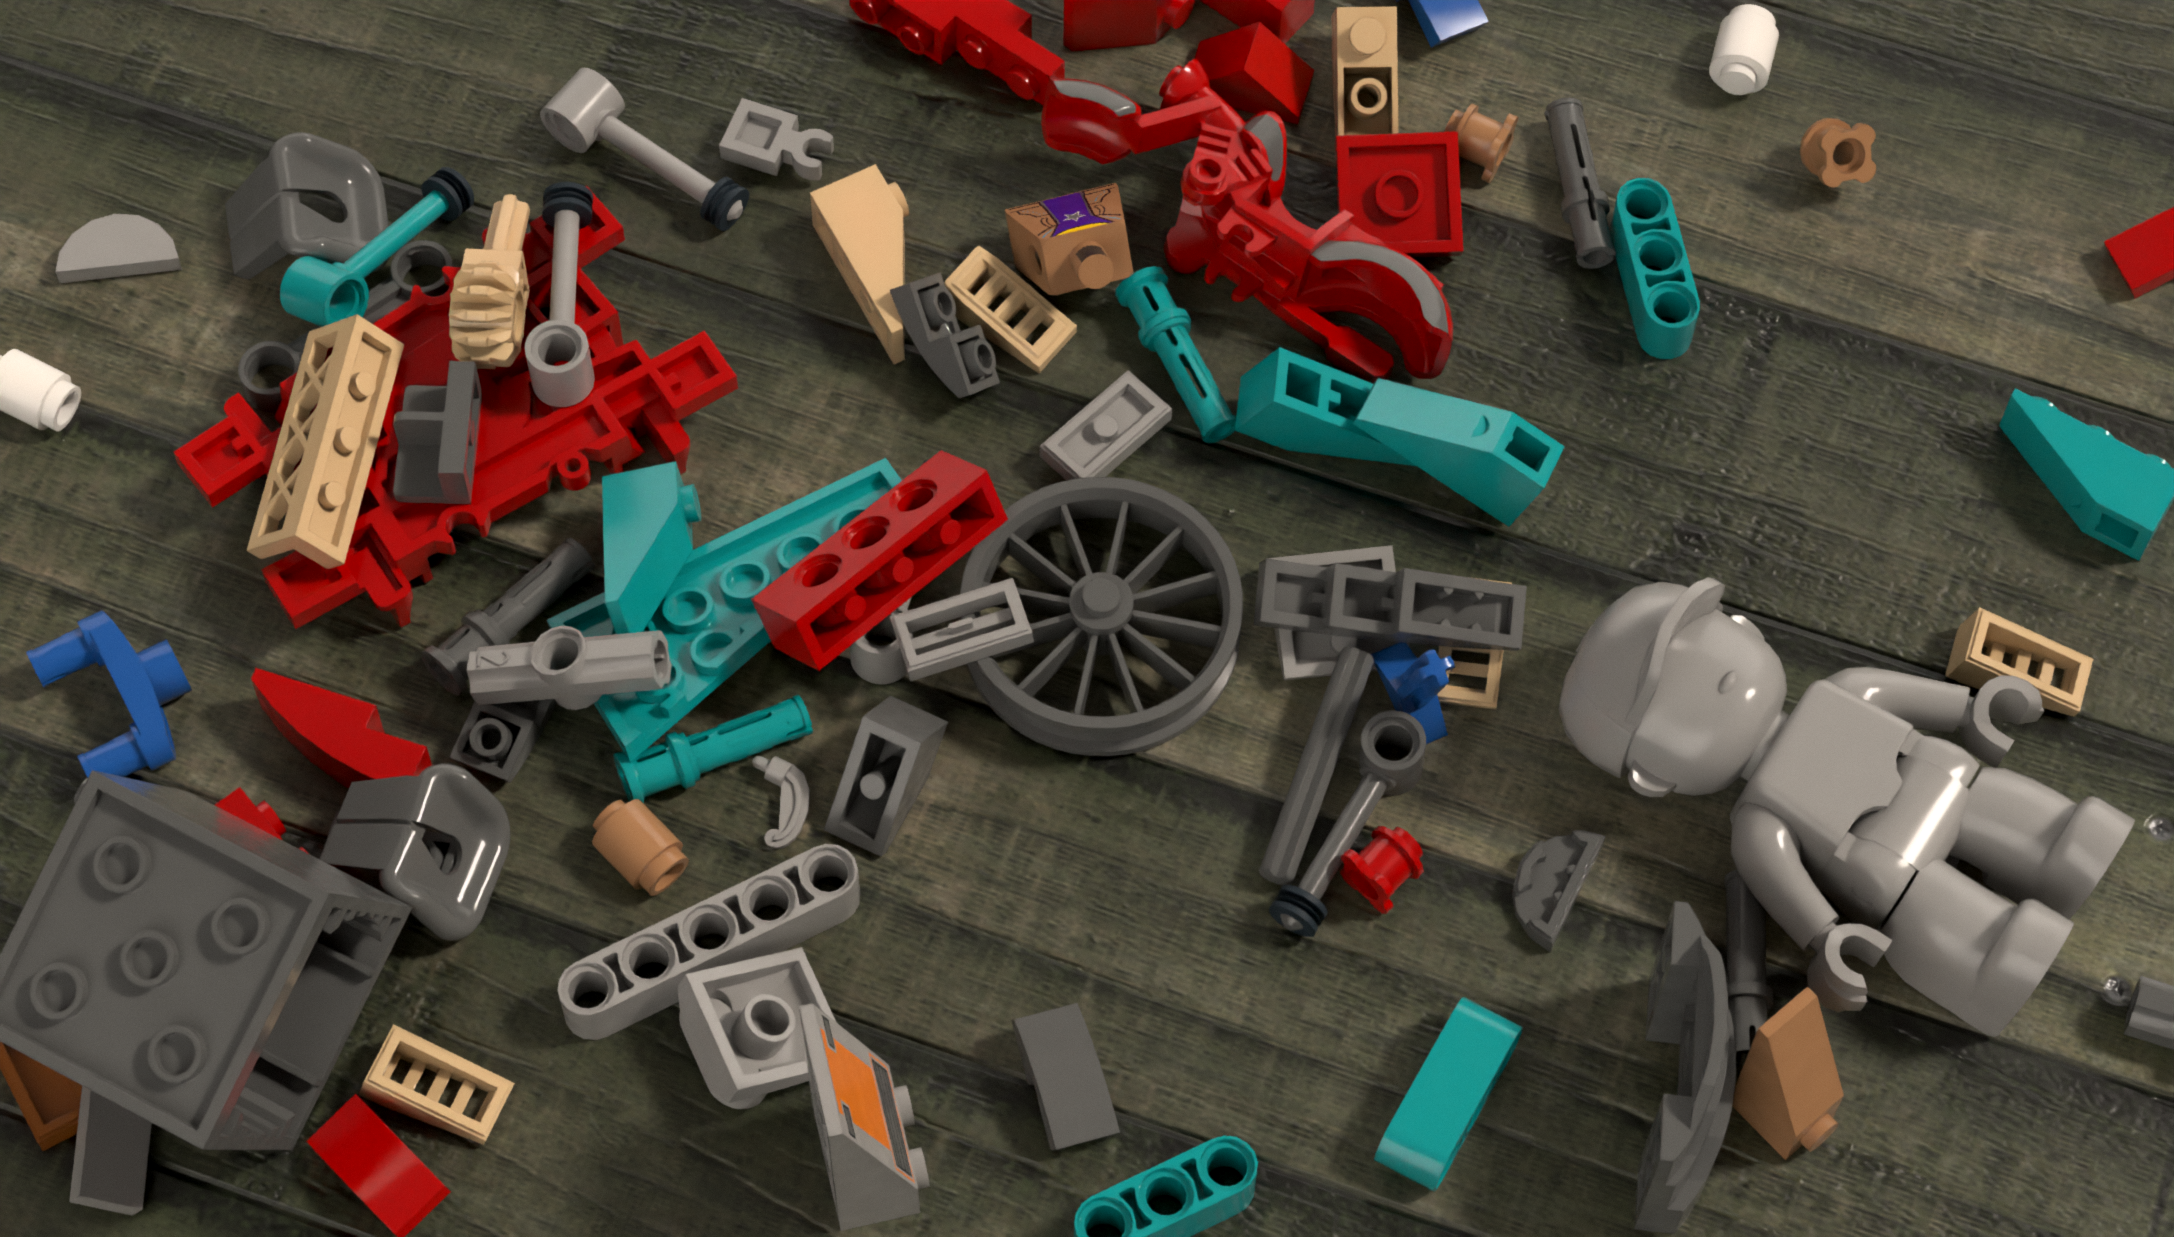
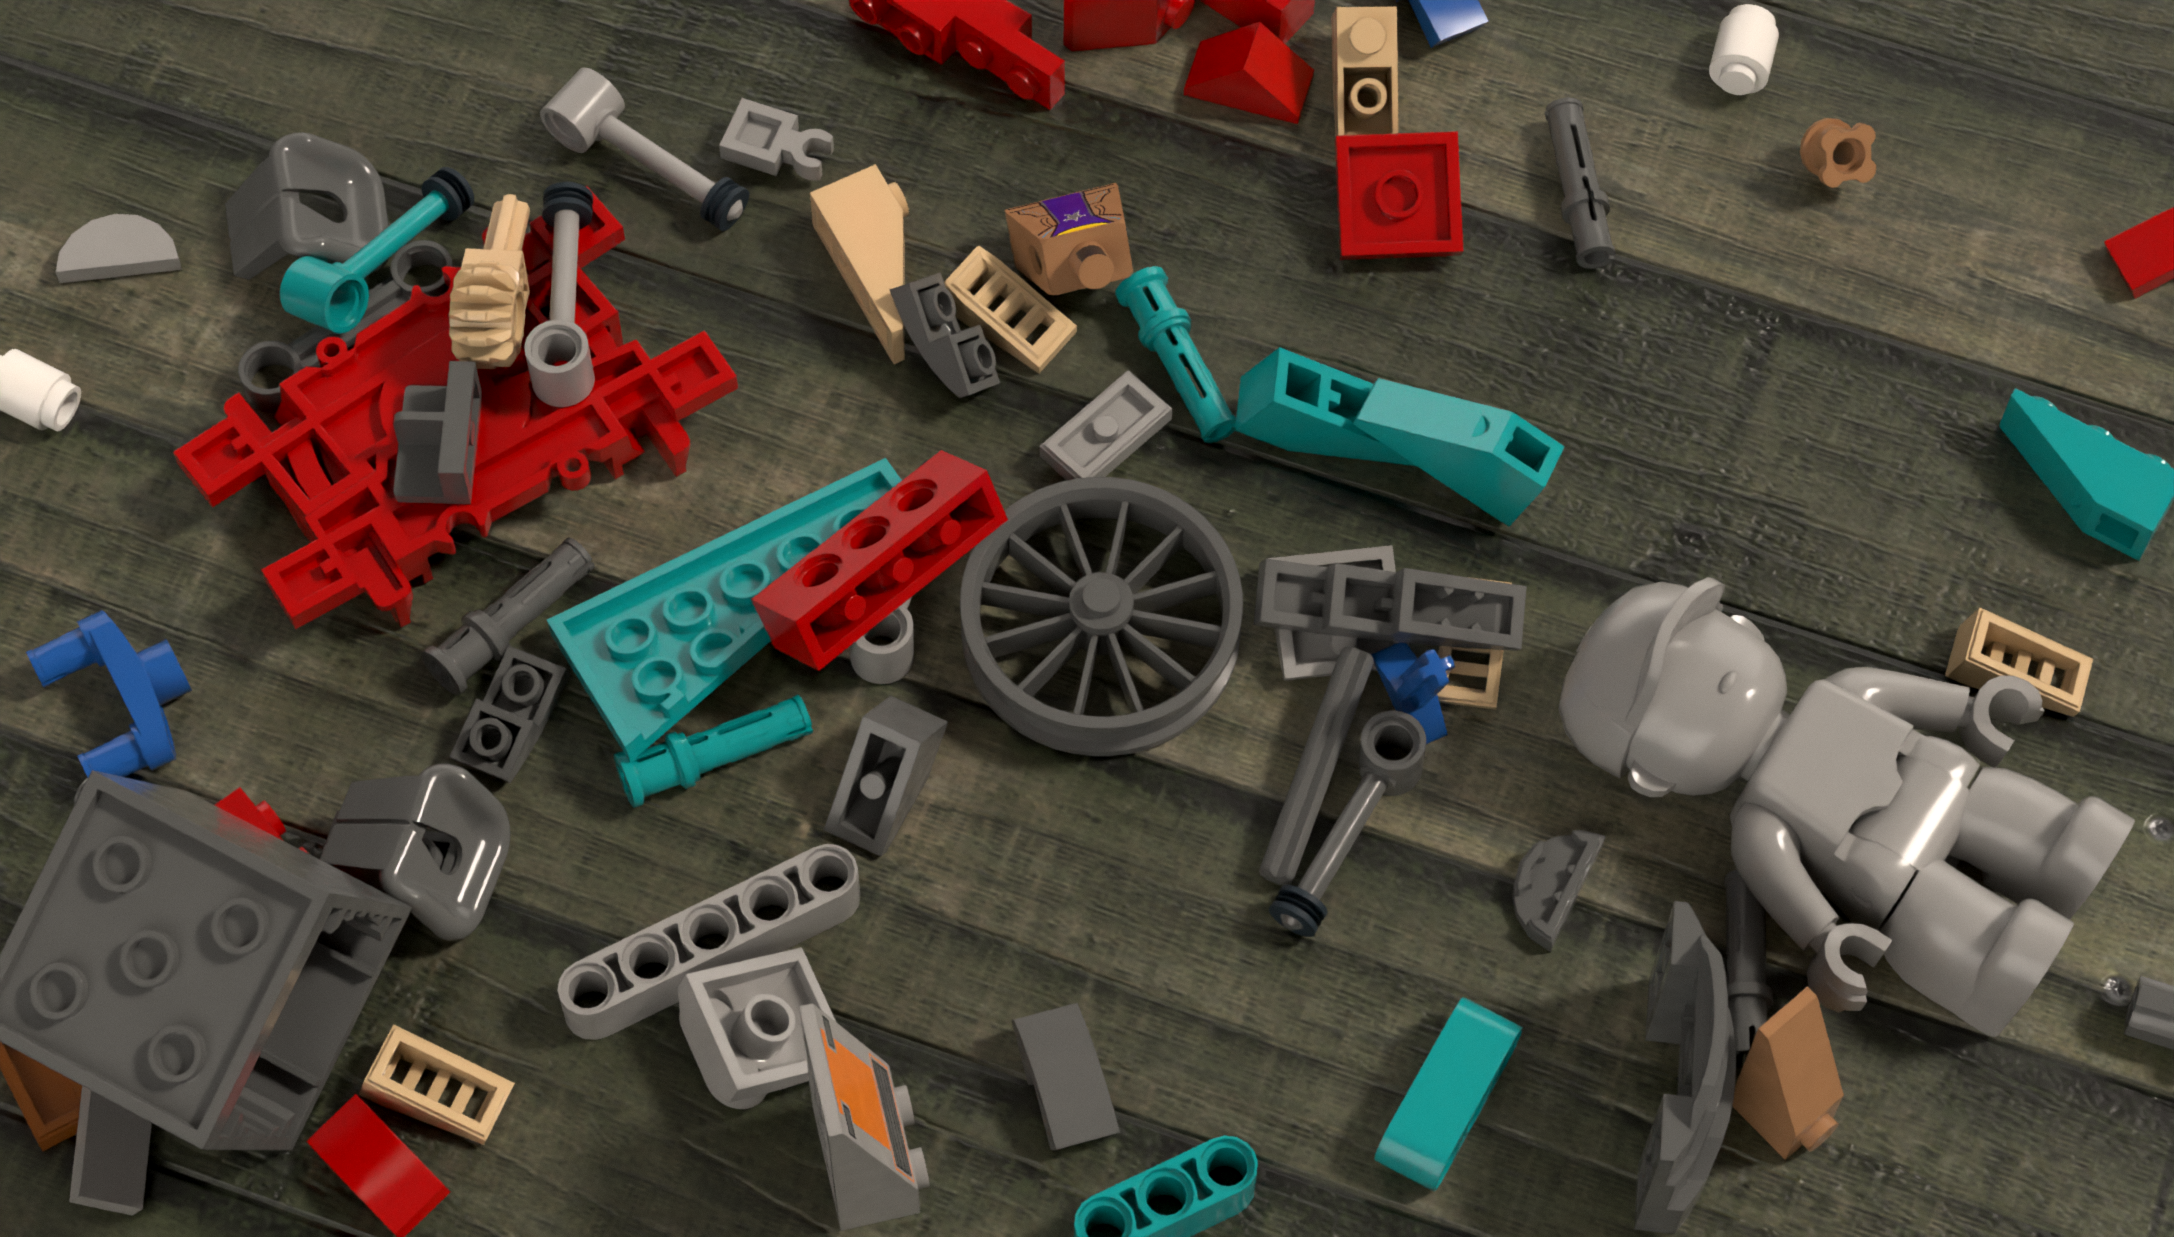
(333, 442): tan fence -> none
(337, 731): red slope -> none
(569, 667): light grey piece -> none
(639, 846): medium nougat brick -> none
(644, 540): teal slope -> none
(793, 799): light grey piece -> none
(962, 651): light grey tile -> none
(1244, 232): red piece -> none
(1383, 866): red brick -> none
(1483, 138): medium nougat brick -> none
(1651, 292): teal beam -> none

